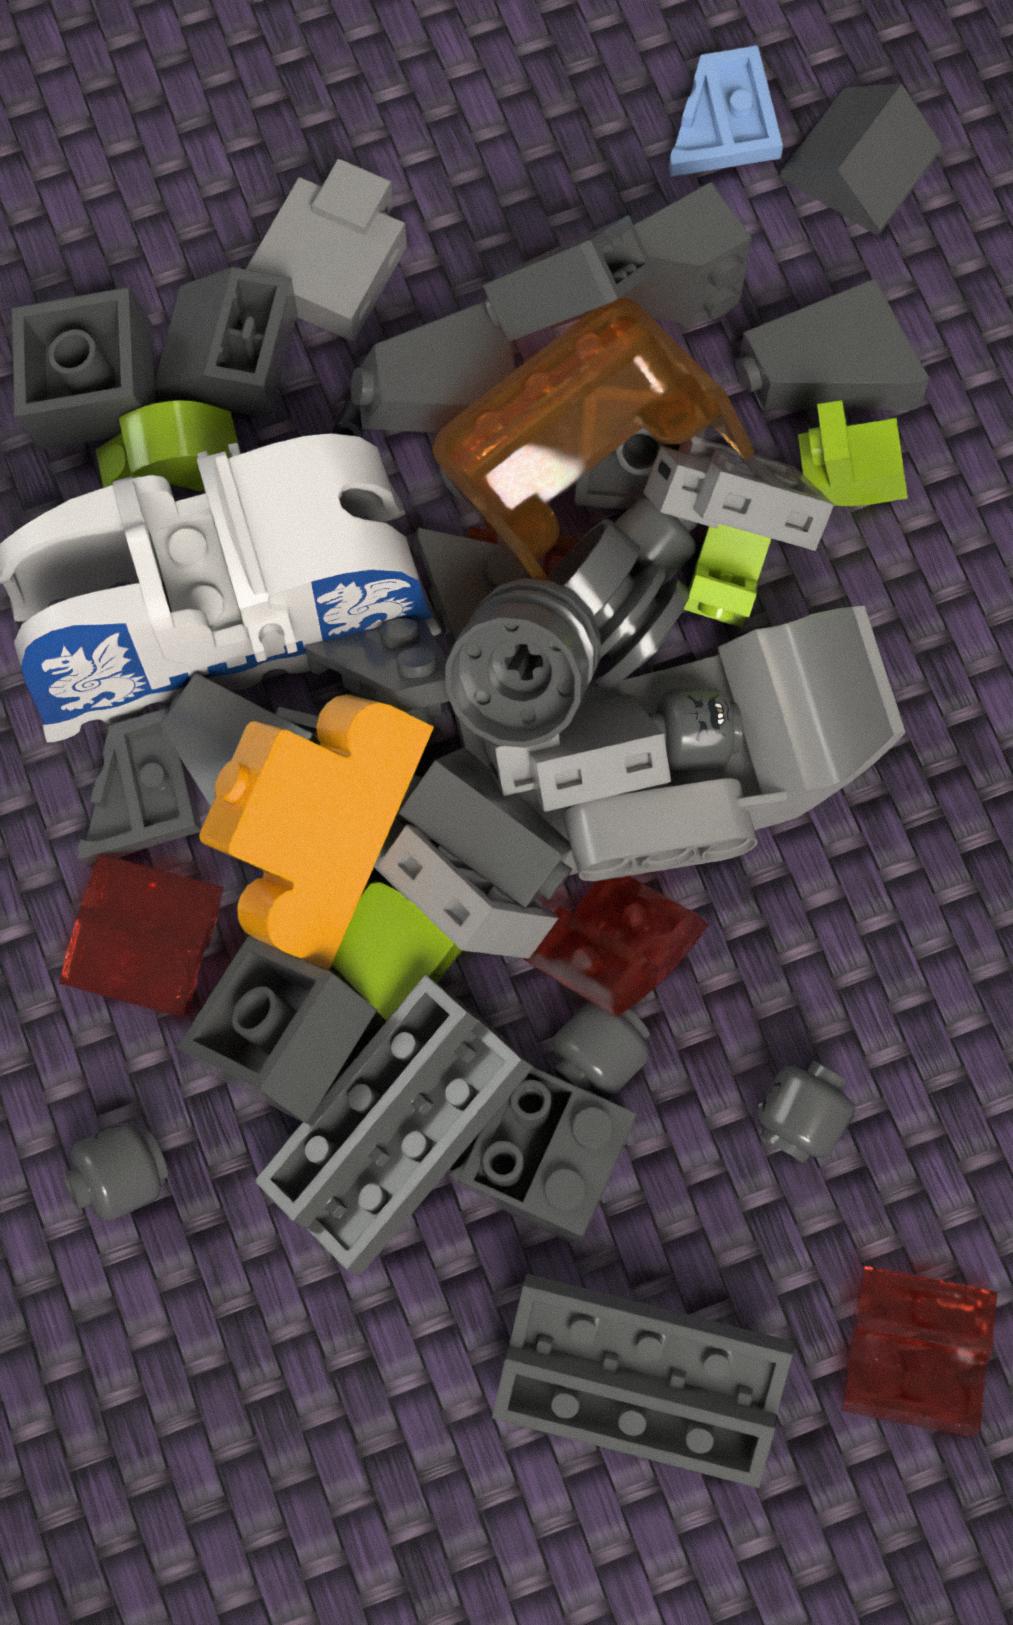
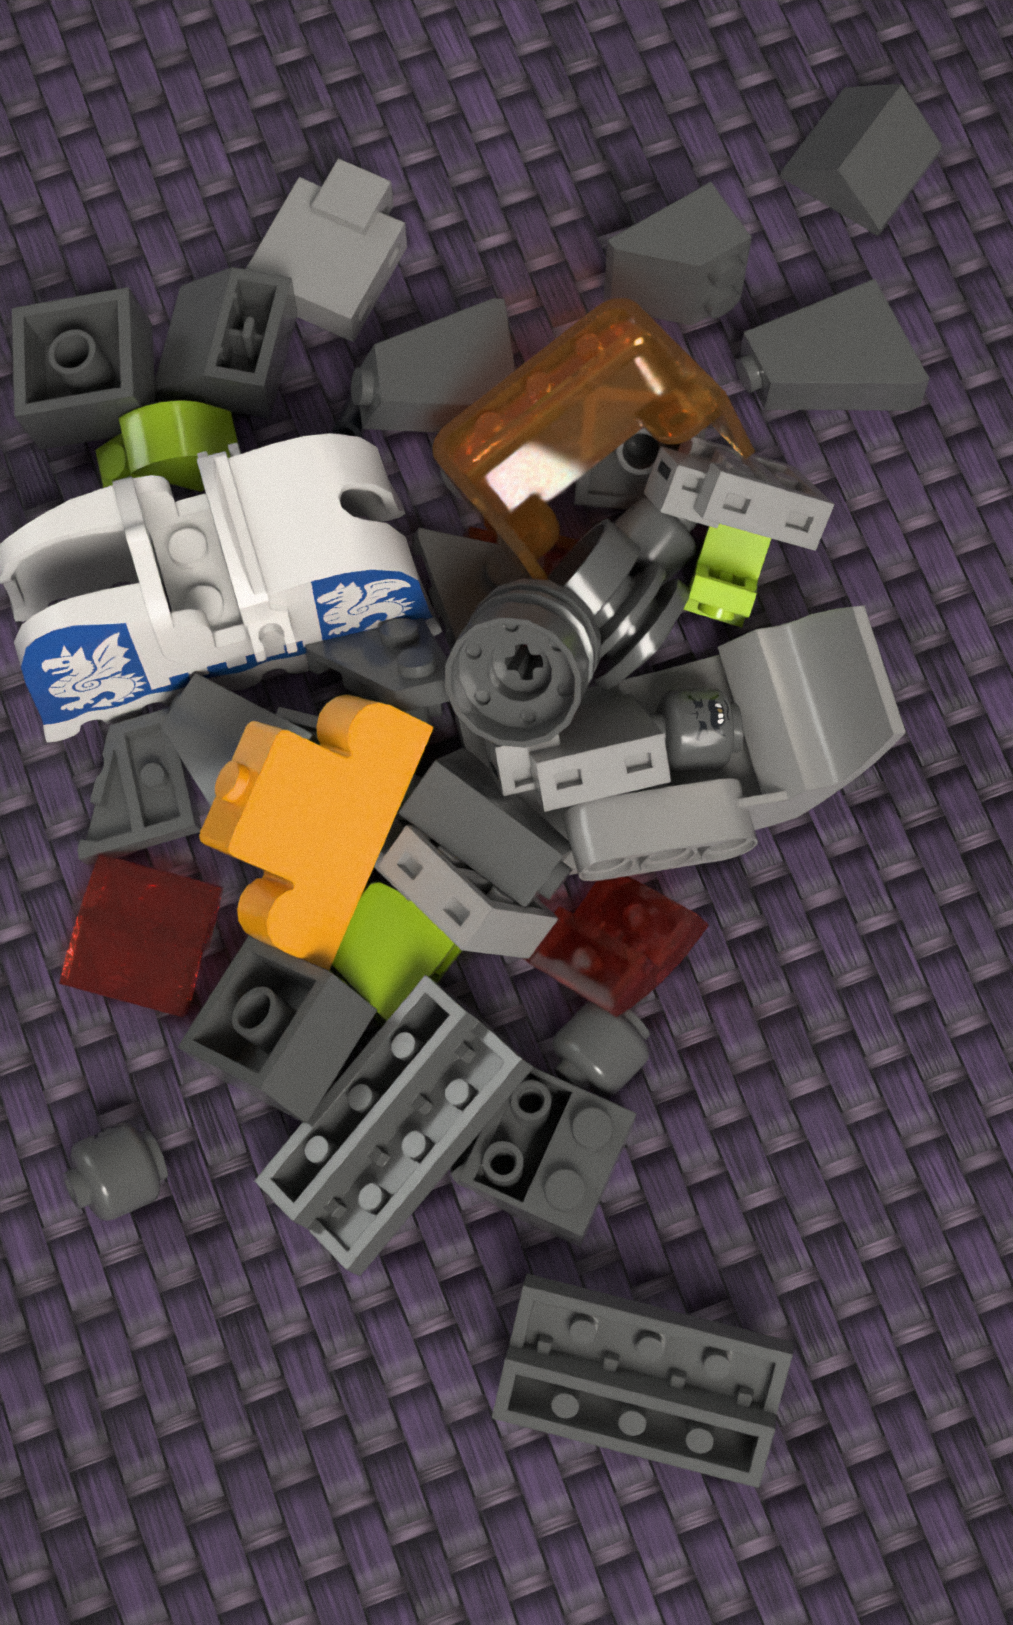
(568, 280): dark grey slope -> none
(727, 115): light blue wing -> none
(805, 1111): dark grey head -> none
(855, 461): lime brick -> none
(919, 1351): clear red slope -> none

